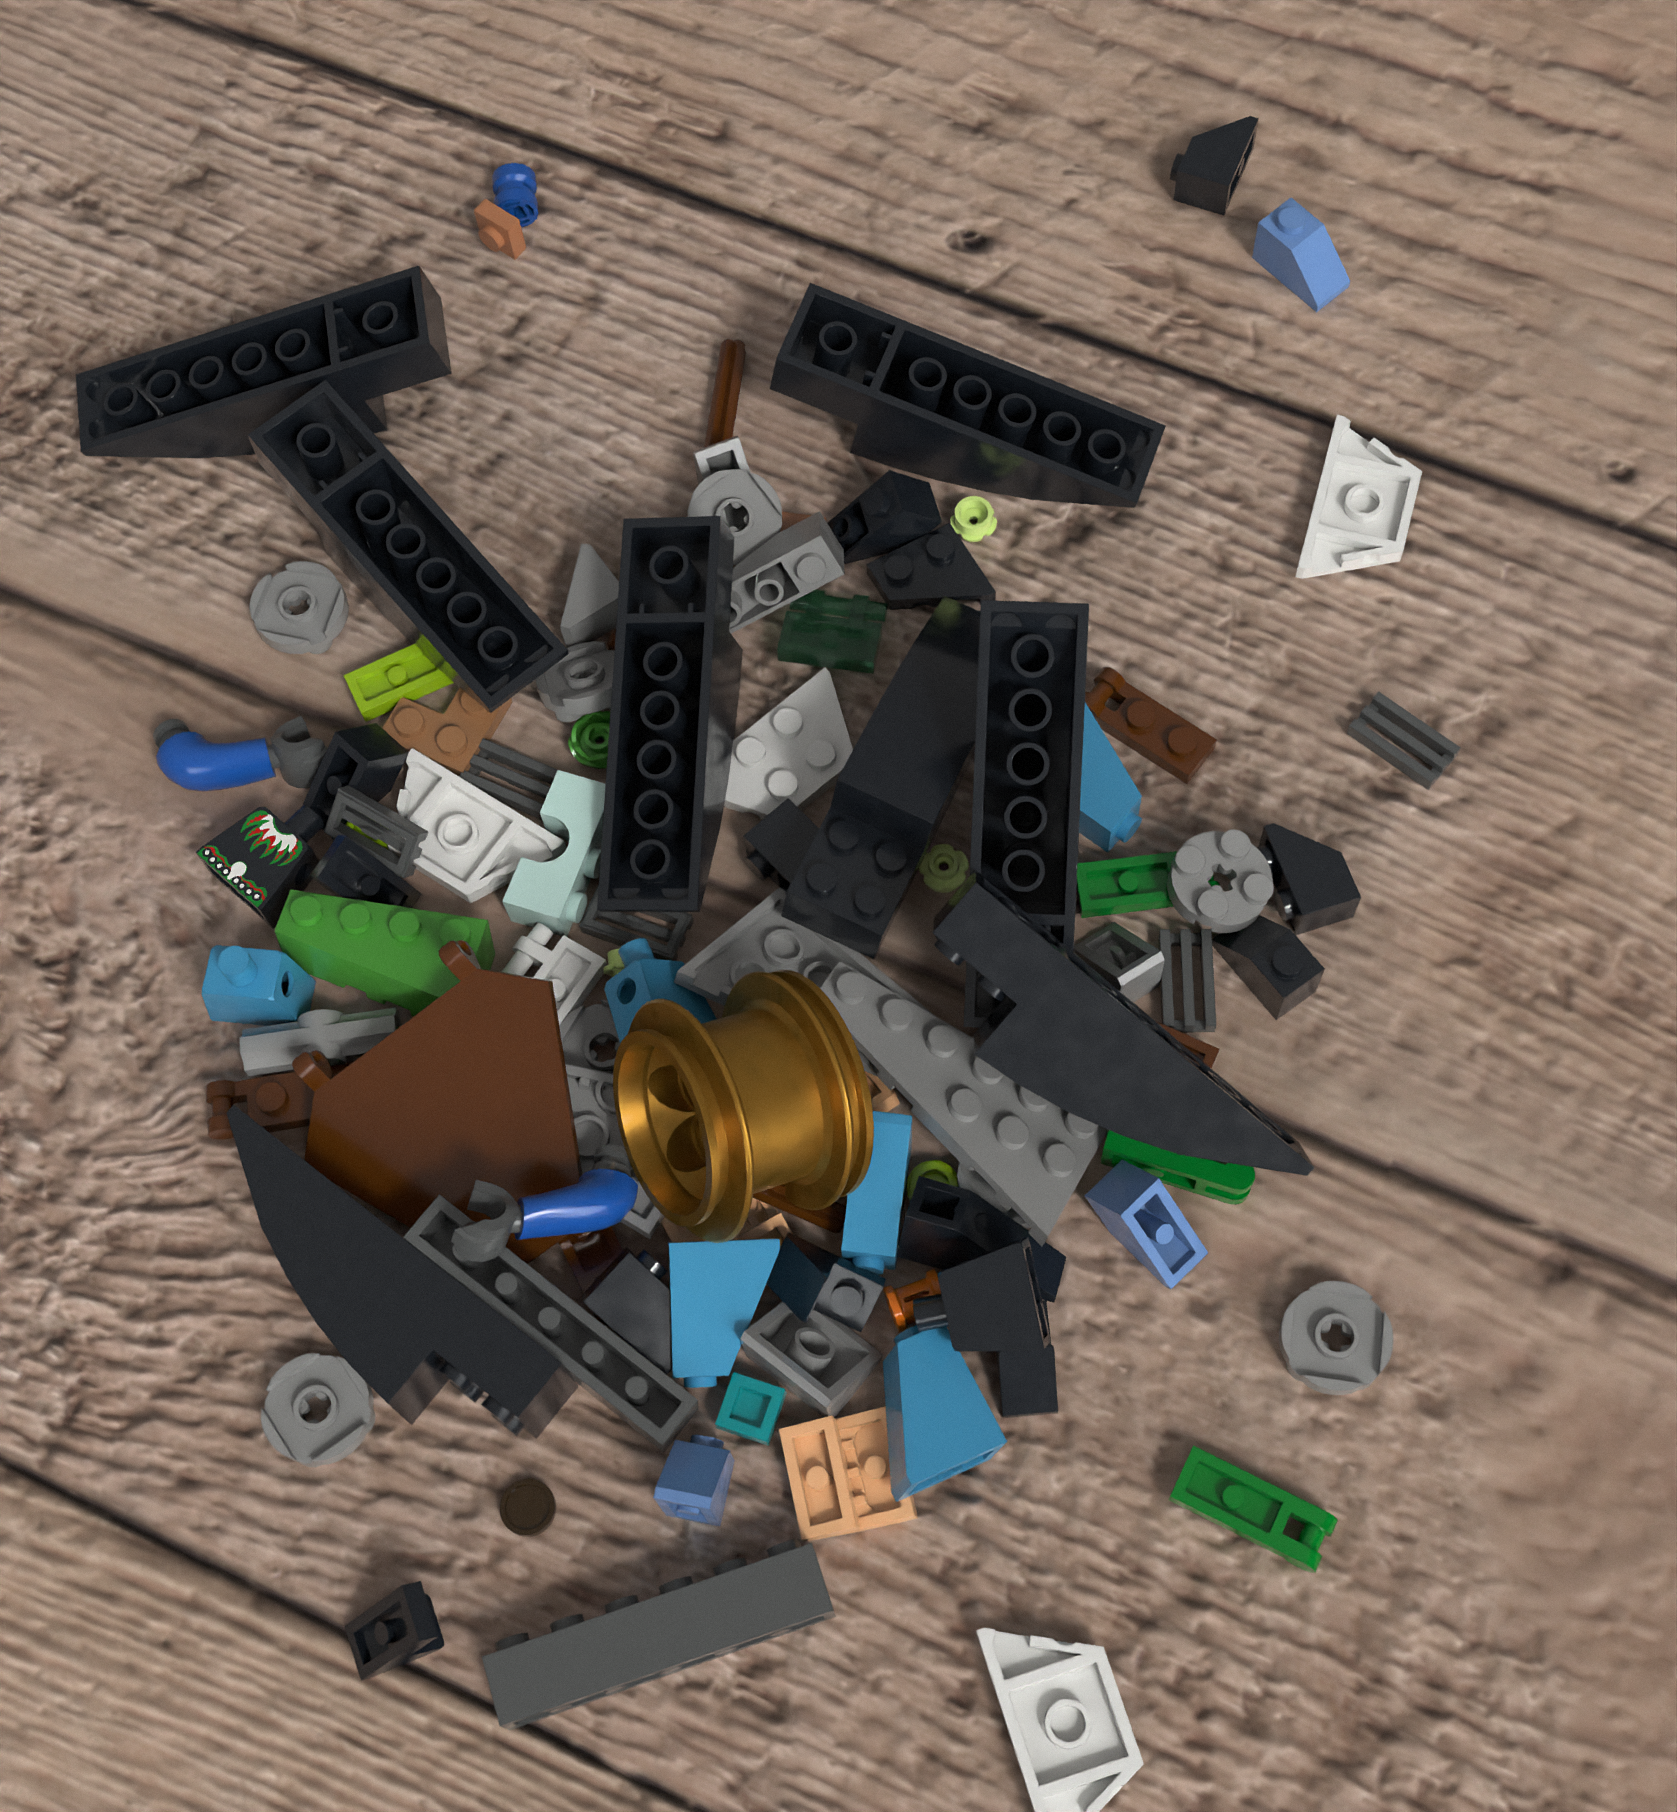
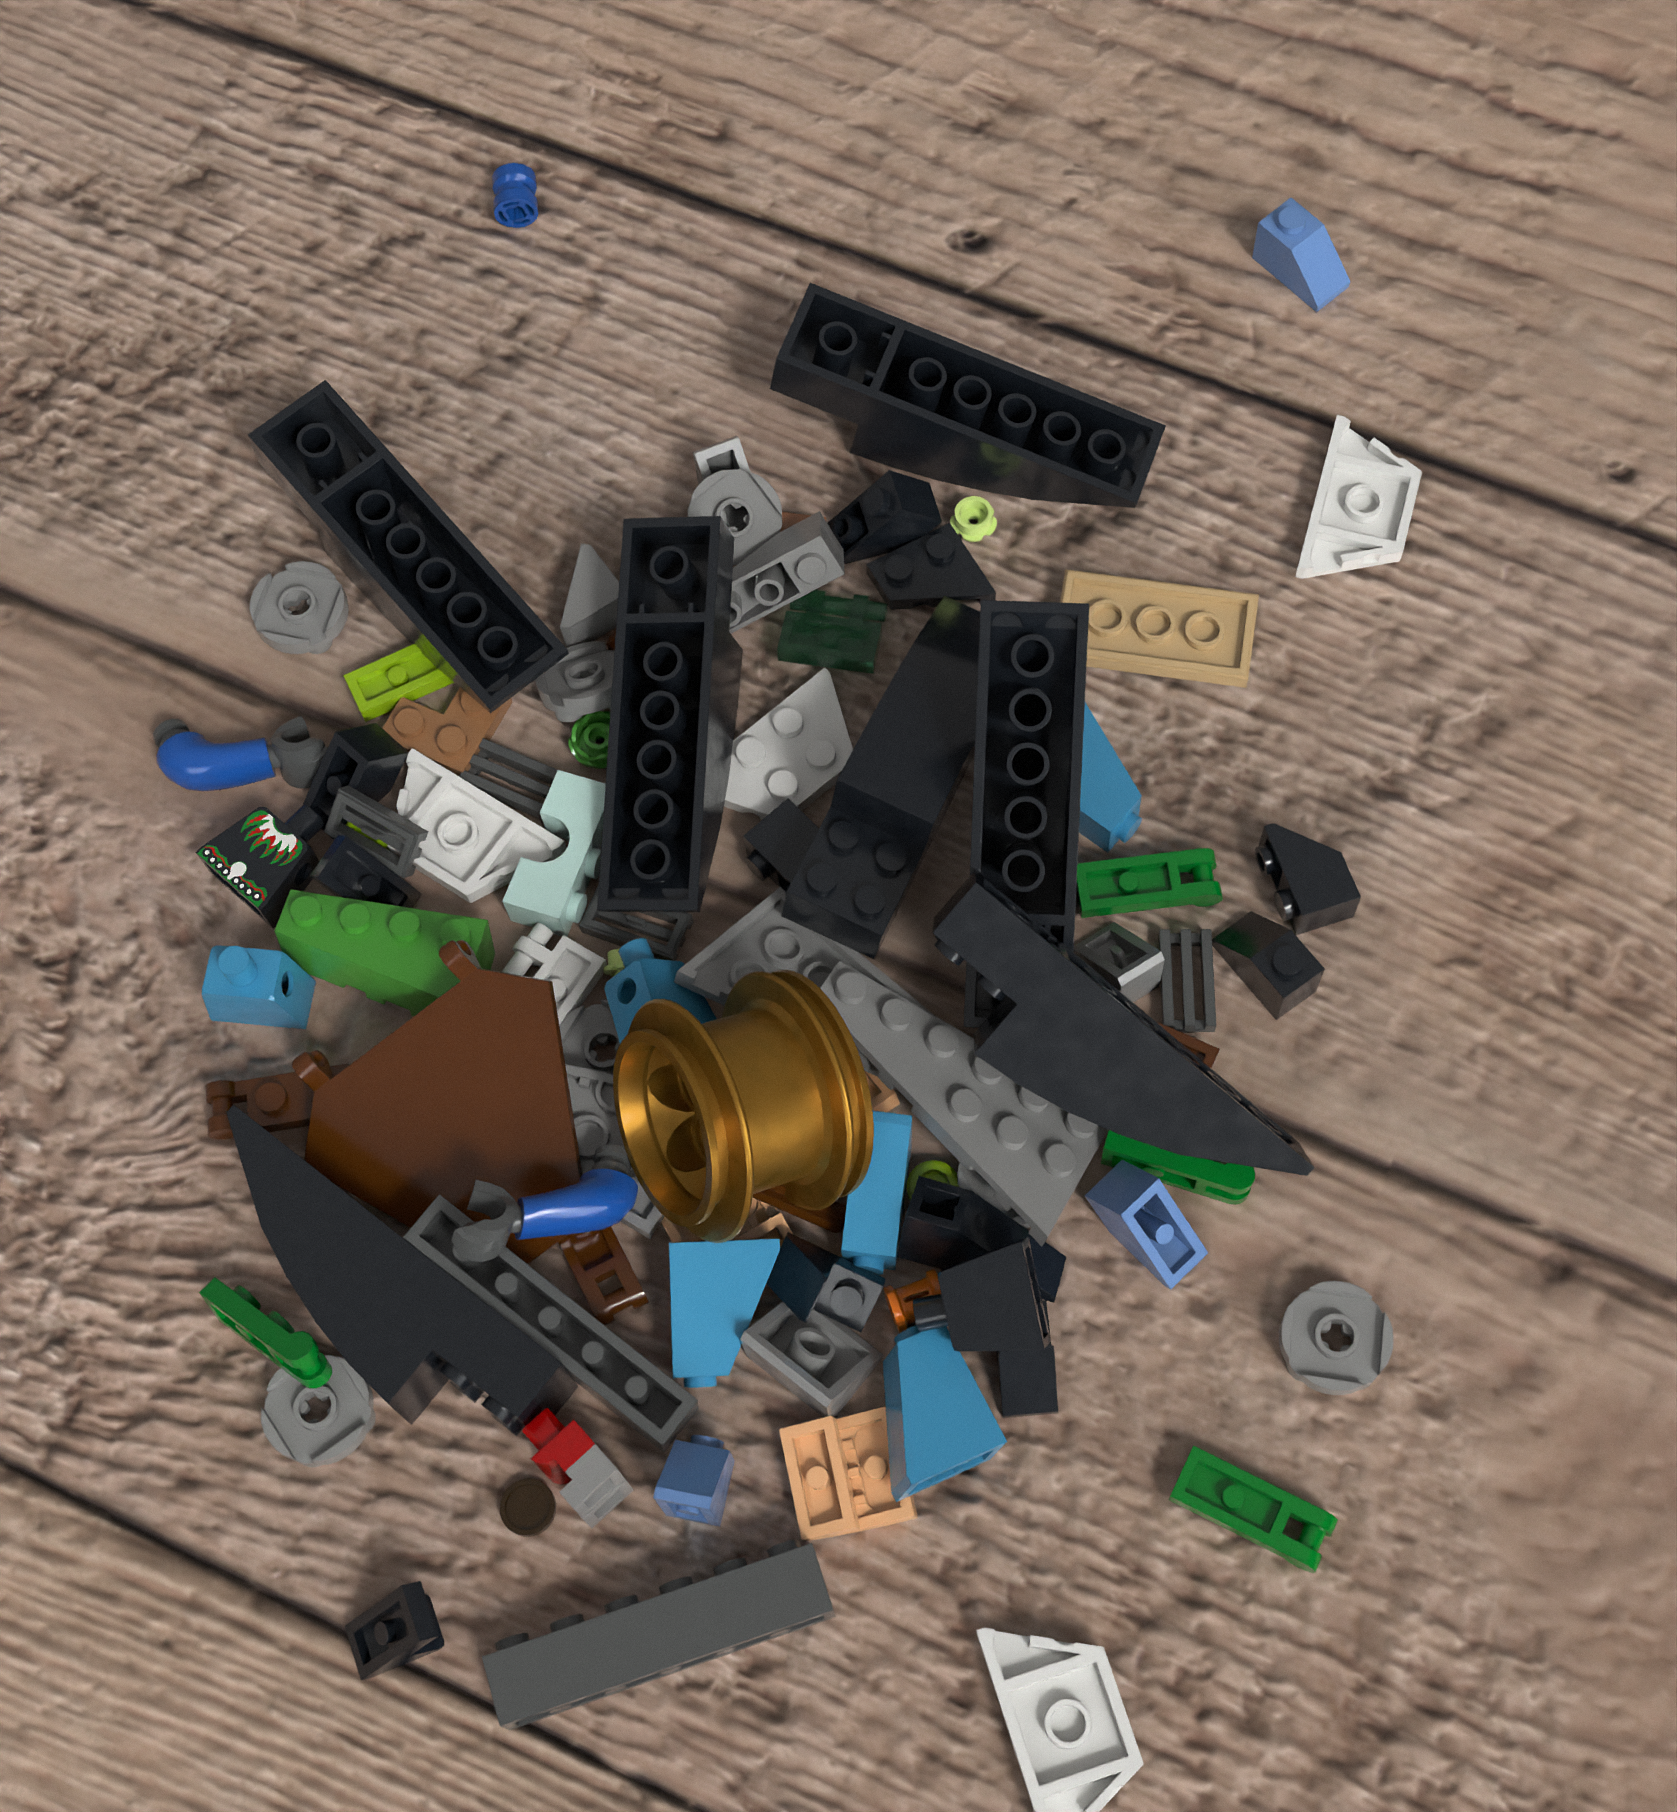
(225, 383): black slope -> none
(268, 1334): none -> green plate
(334, 1034): light grey piece -> none
(499, 229): nougat plate -> none
(573, 1457): none -> hips
(635, 1305): black slope -> none
(725, 392): reddish brown axle -> none
(750, 1408): teal plate -> none
(945, 880): yellowish green plate -> none
(1148, 726): reddish brown plate -> none
(1165, 627): none -> tan piece
(1214, 165): black slope -> none
(1238, 860): light grey plate -> none
(1407, 733): dark grey tile -> none

